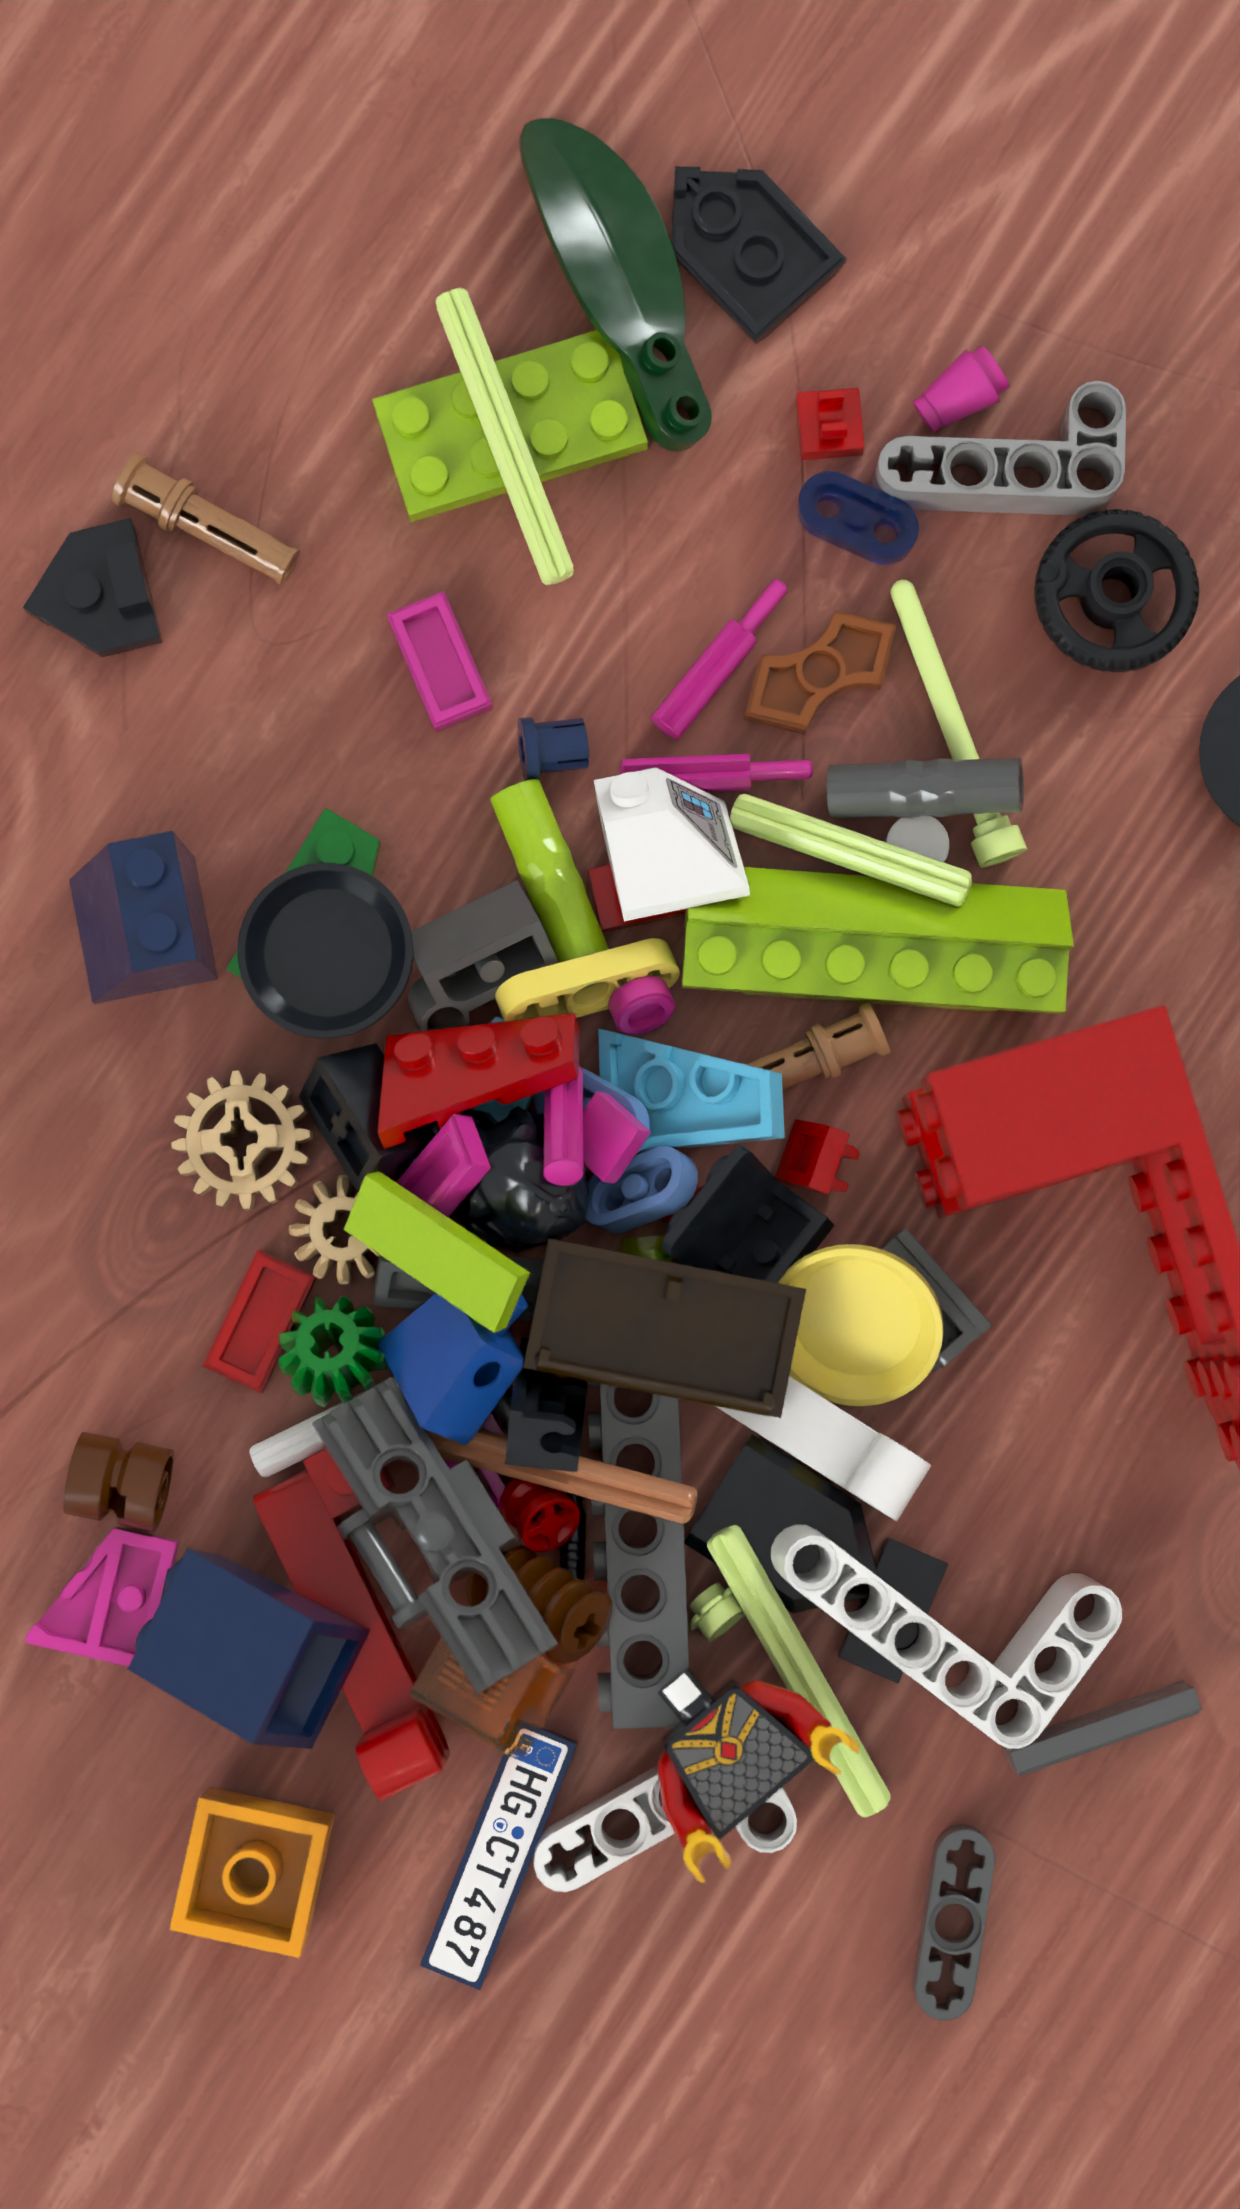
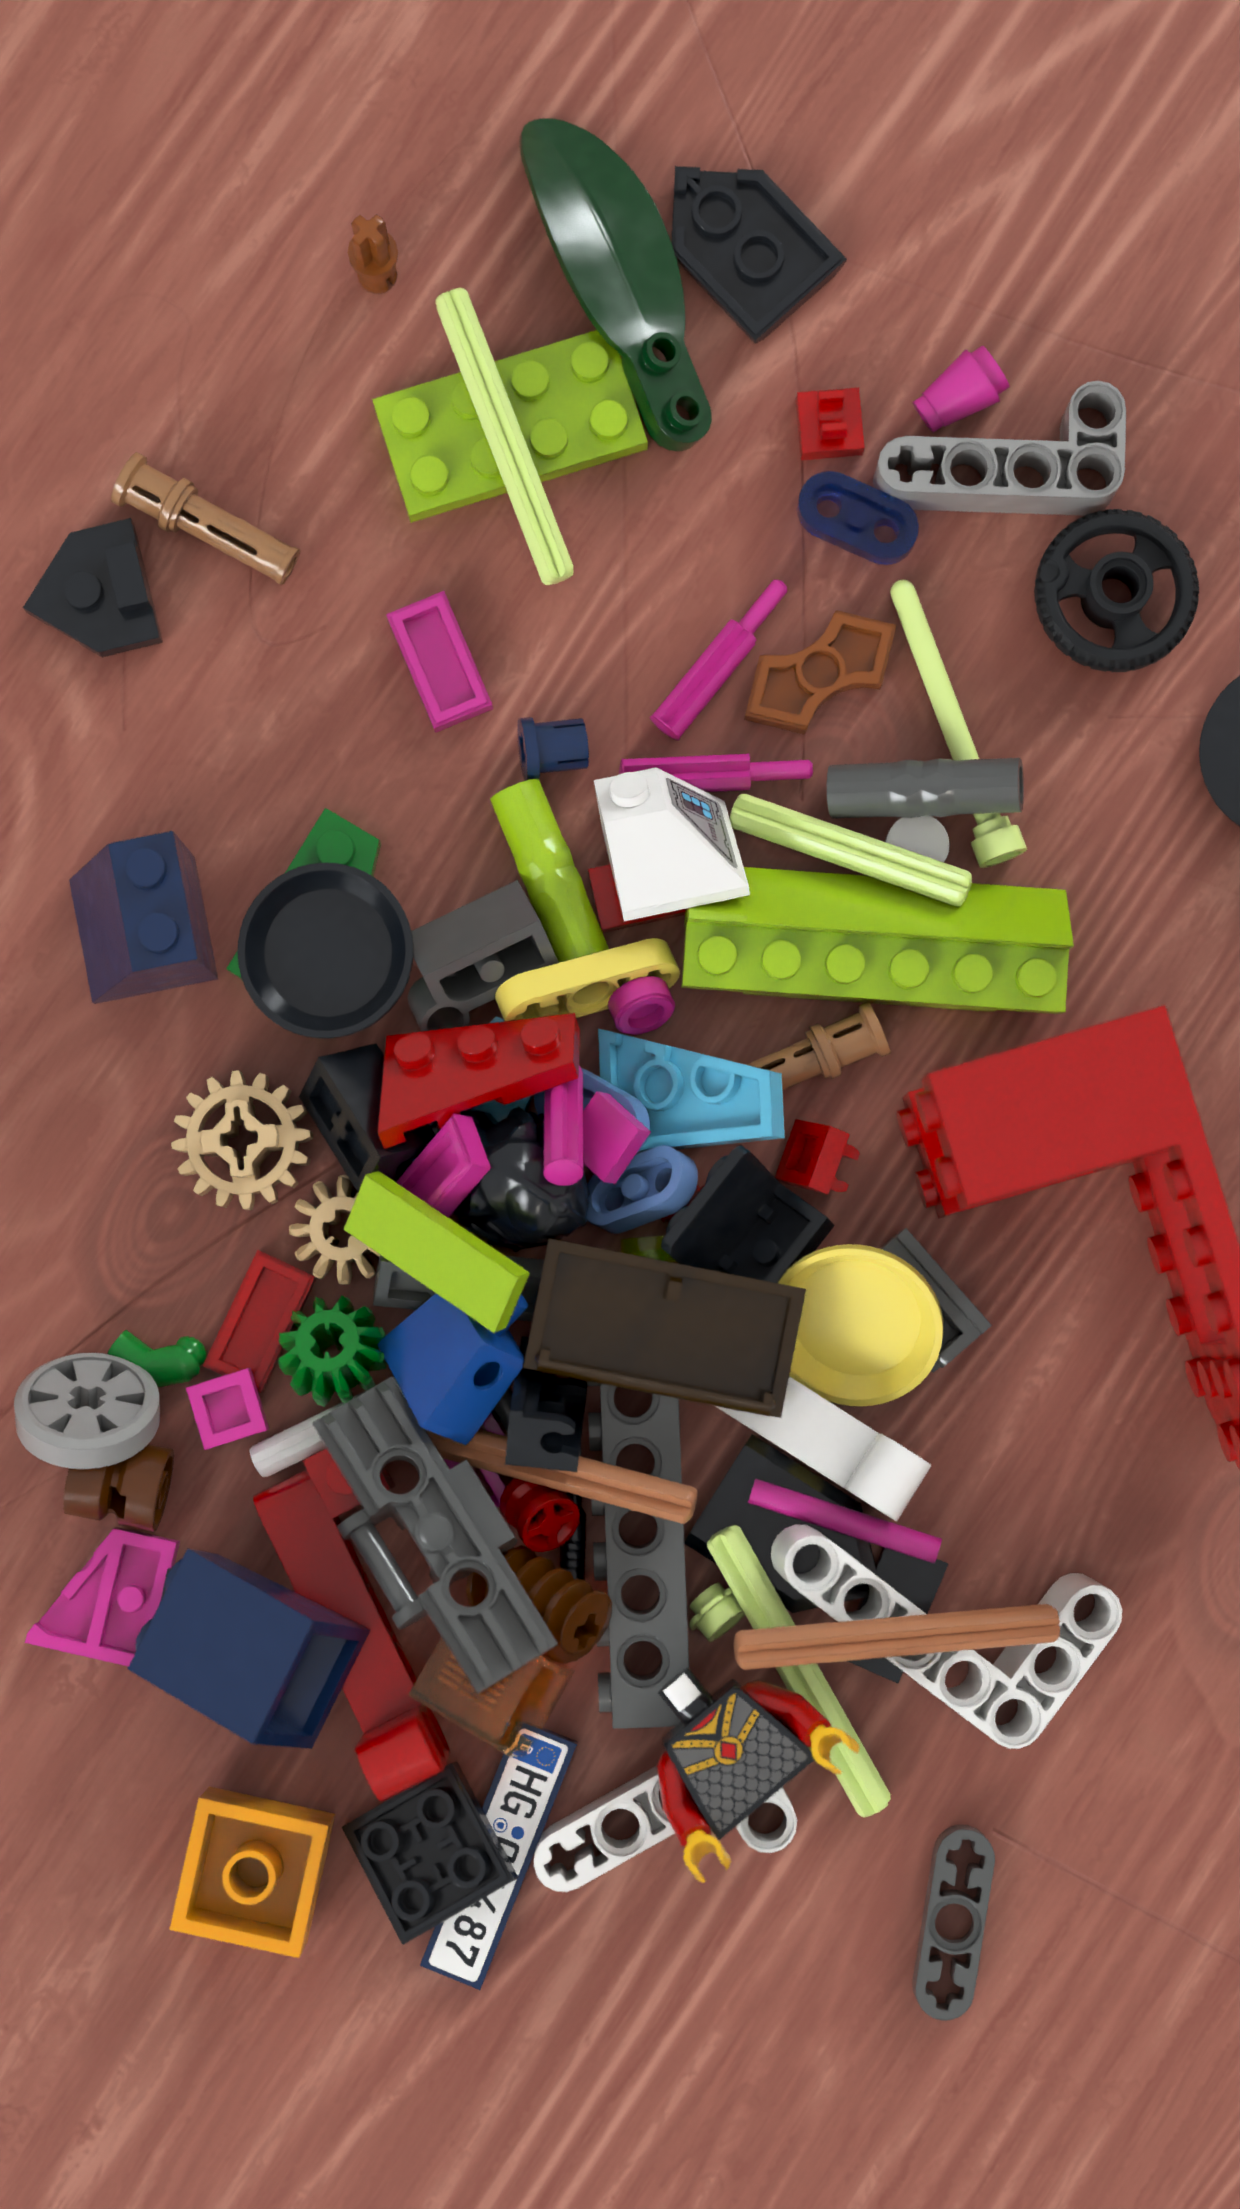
(87, 1410): none -> light grey wheel
(167, 1364): none -> green arm
(227, 1408): none -> dark pink tile
(373, 254): none -> dark orange axle
(429, 1853): none -> black tile
(845, 1521): none -> dark pink bar
(896, 1636): none -> nougat axle
(1105, 1727): dark grey tile -> none

